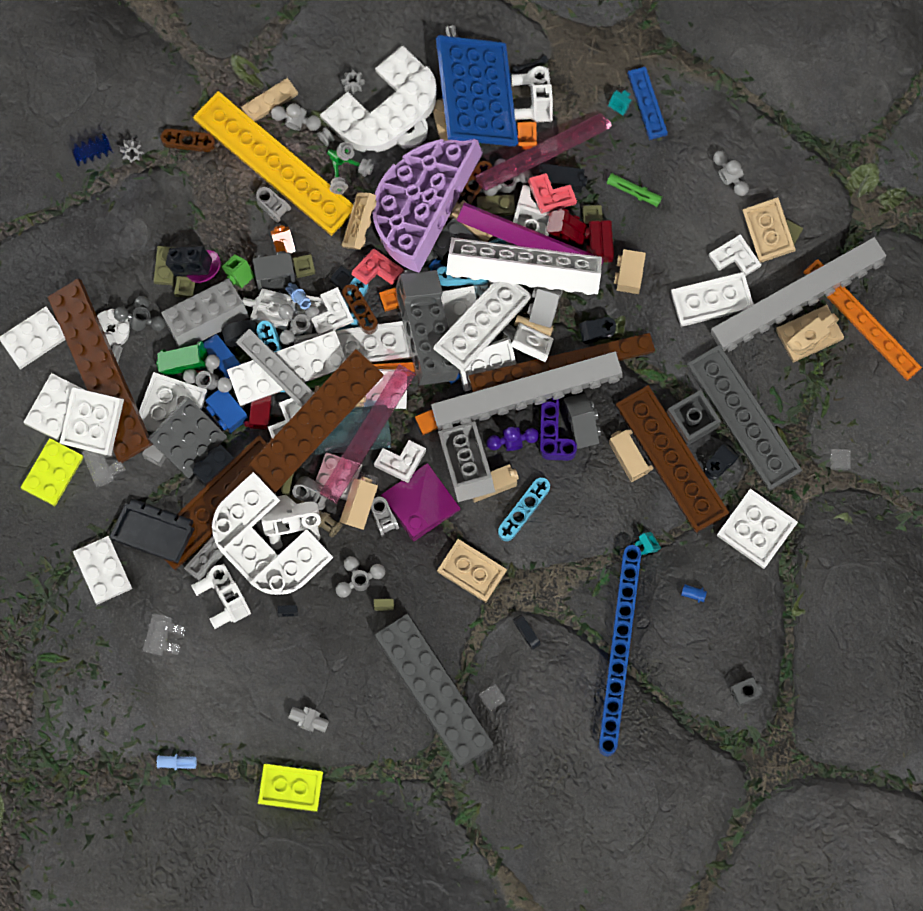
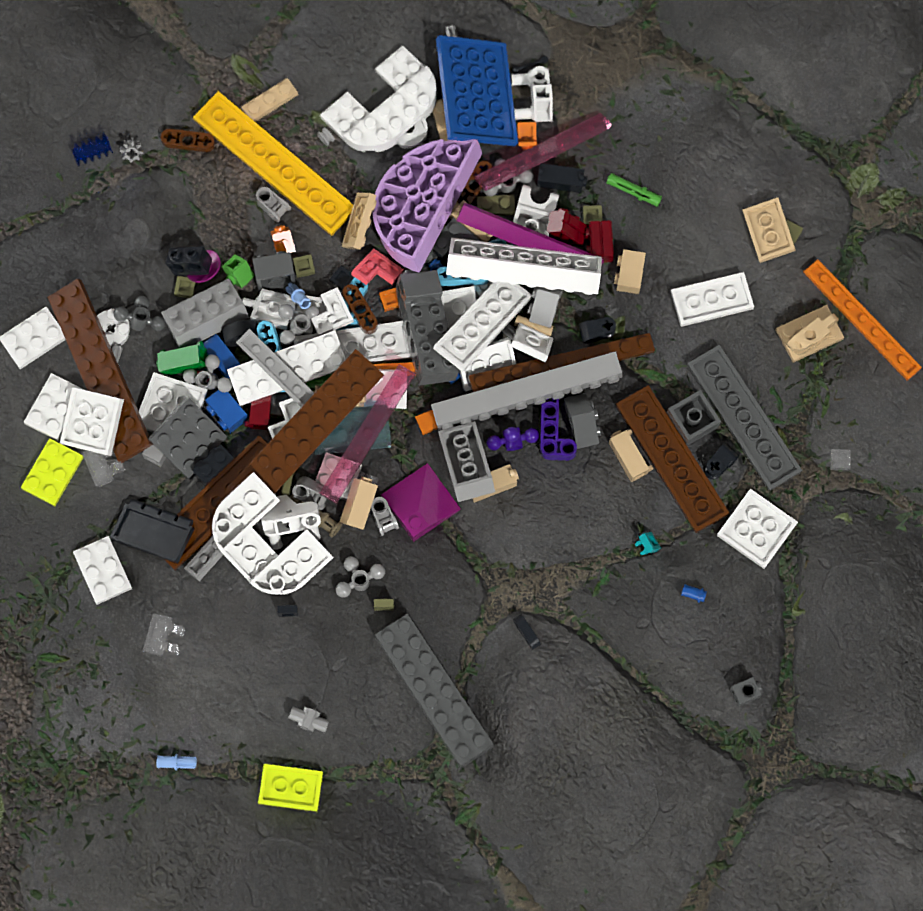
(162, 273): olive plate -> none
(225, 589): white piece -> none
(295, 117): light grey piece -> none
(338, 157): light grey plant -> none
(353, 87): light grey gear -> none
(403, 465): white plate -> none
(472, 570): tan plate -> none
(492, 697): clear tile -> none
(525, 510): medium azure beam -> none
(549, 198): coral plate -> none
(619, 640): blue beam -> none
(620, 102): teal tile -> none
(647, 103): blue tile -> none
(731, 172): light grey piece -> none
(737, 252): white plate -> none
(798, 294): light grey brick -> none

